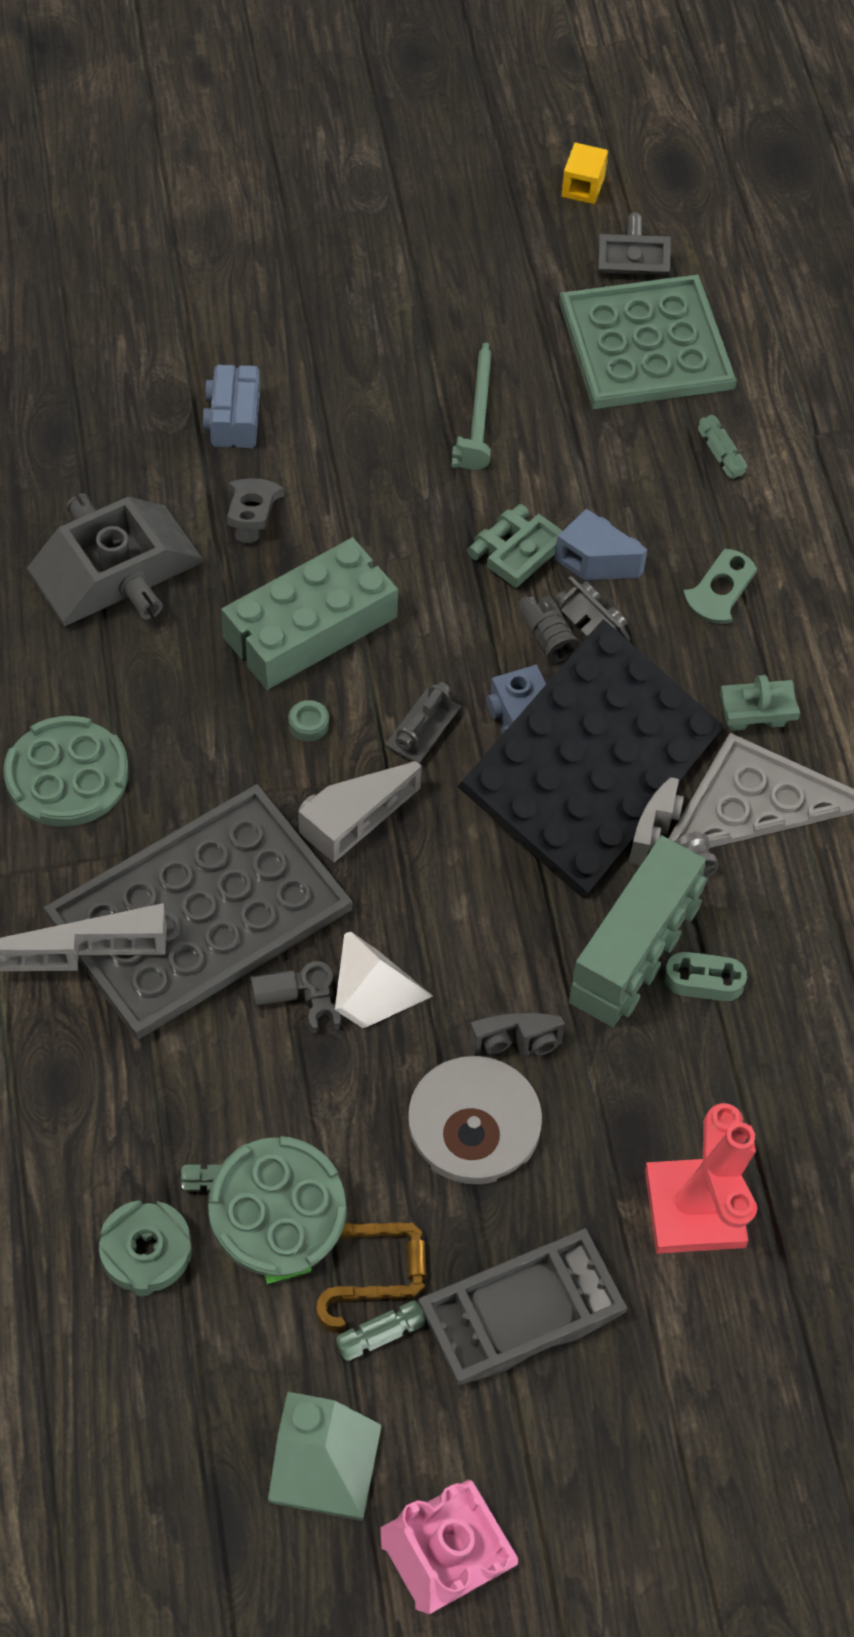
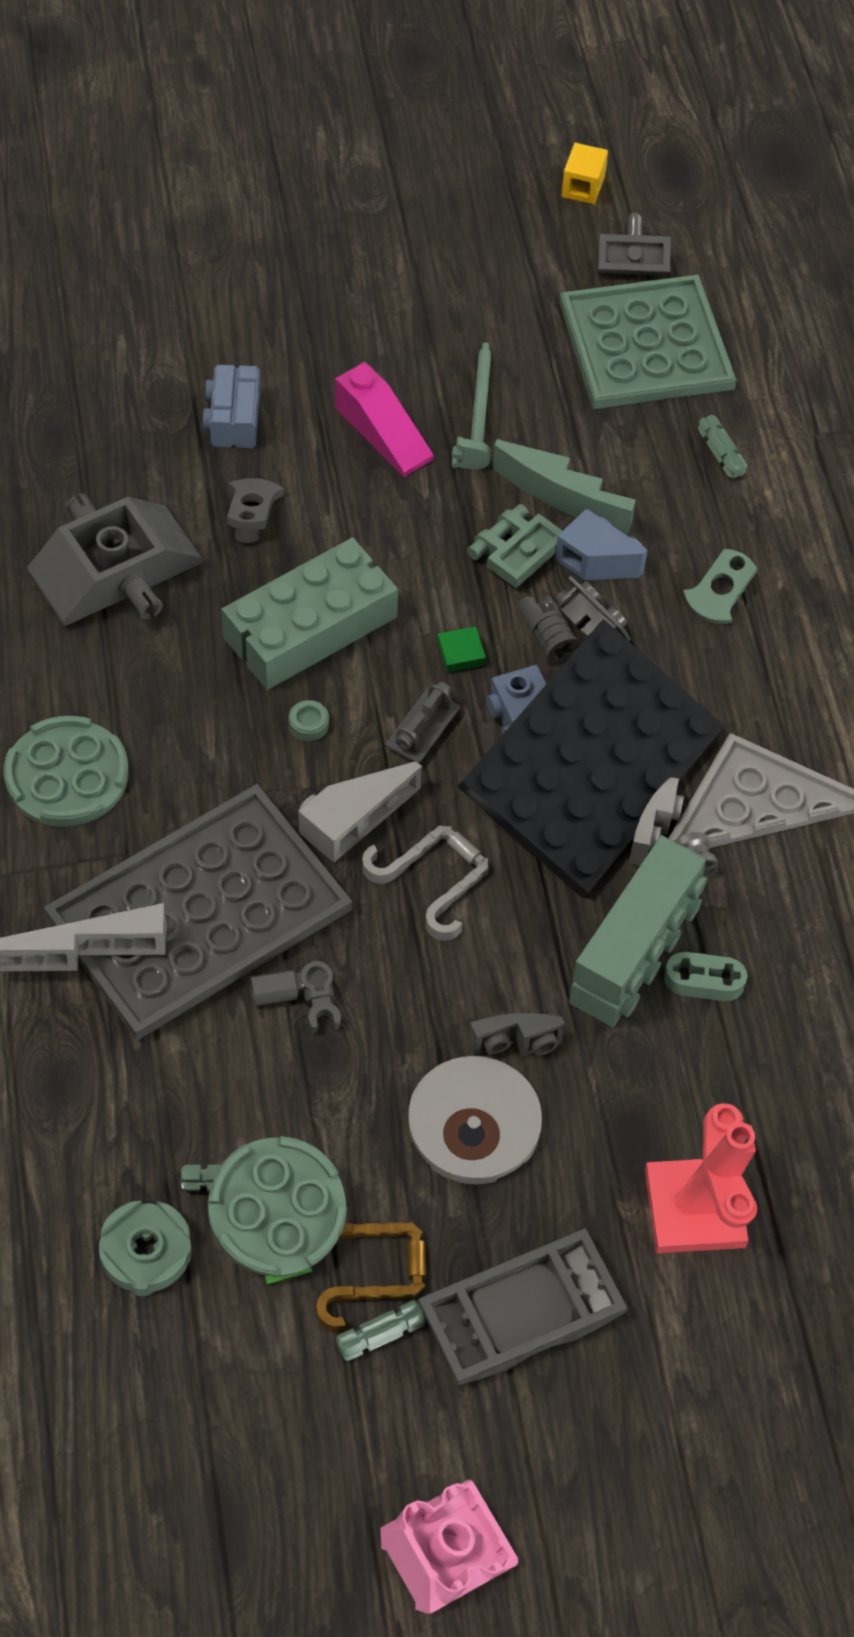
(323, 1457): sand green slope -> none
(372, 985): white slope -> none
(380, 418): none -> dark pink slope
(457, 843): none -> light grey piece
(461, 649): none -> green tile
(551, 481): none -> sand green slope
(759, 703): sand green hips -> none

